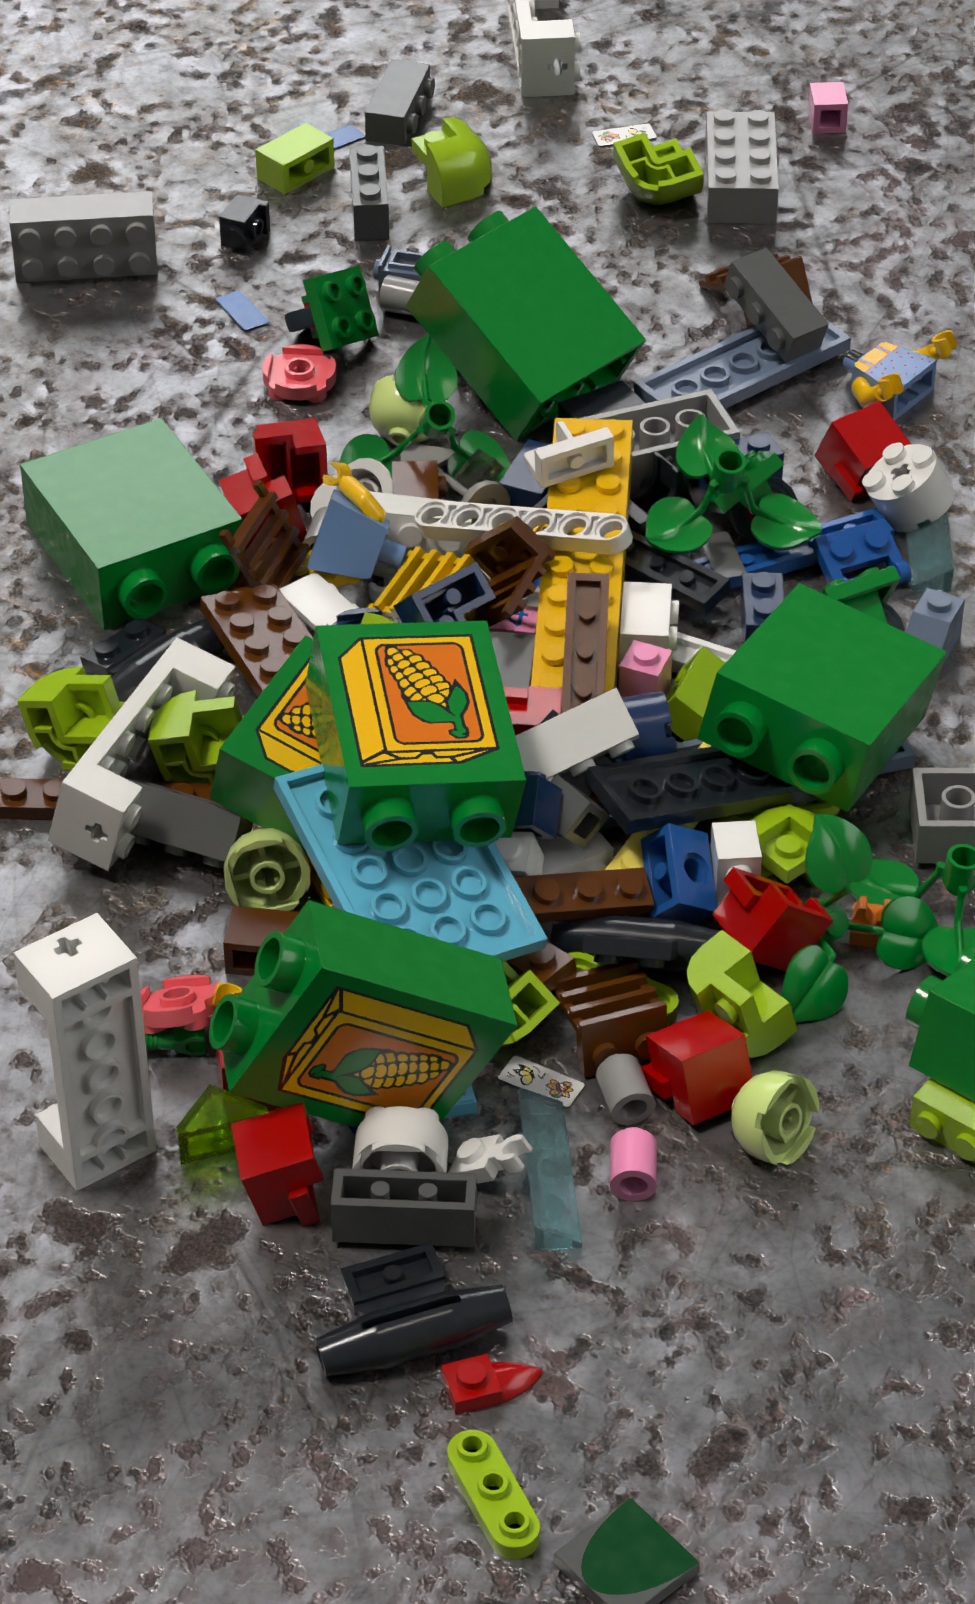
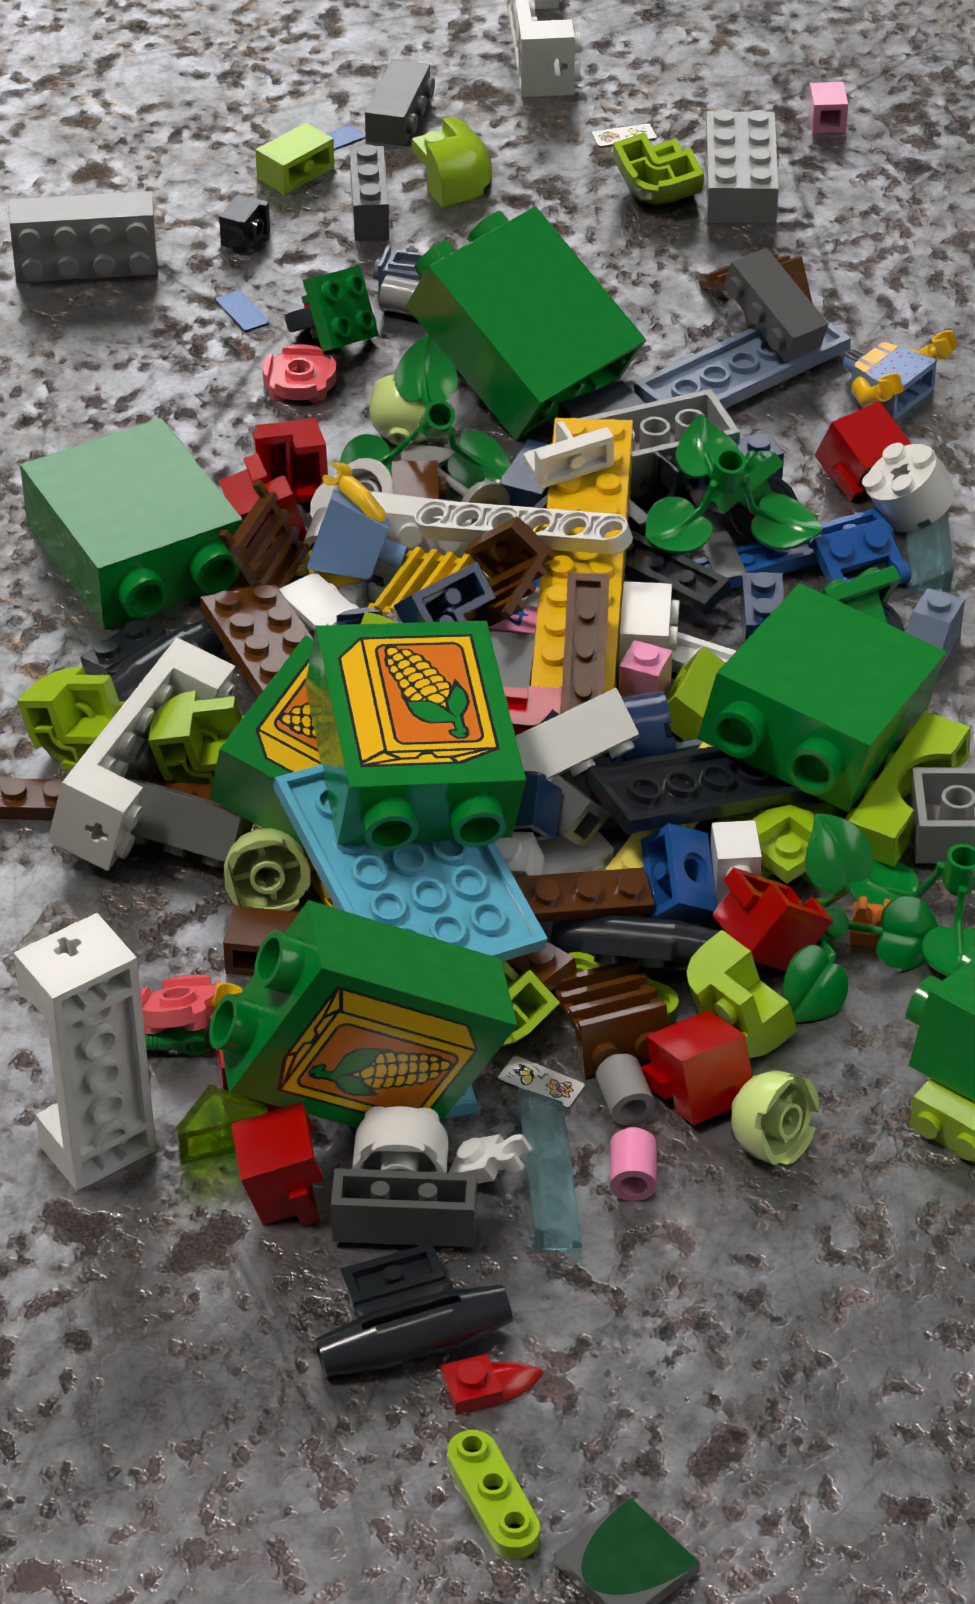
(478, 469): clear smoke tile -> none
(883, 813): none -> lime arch

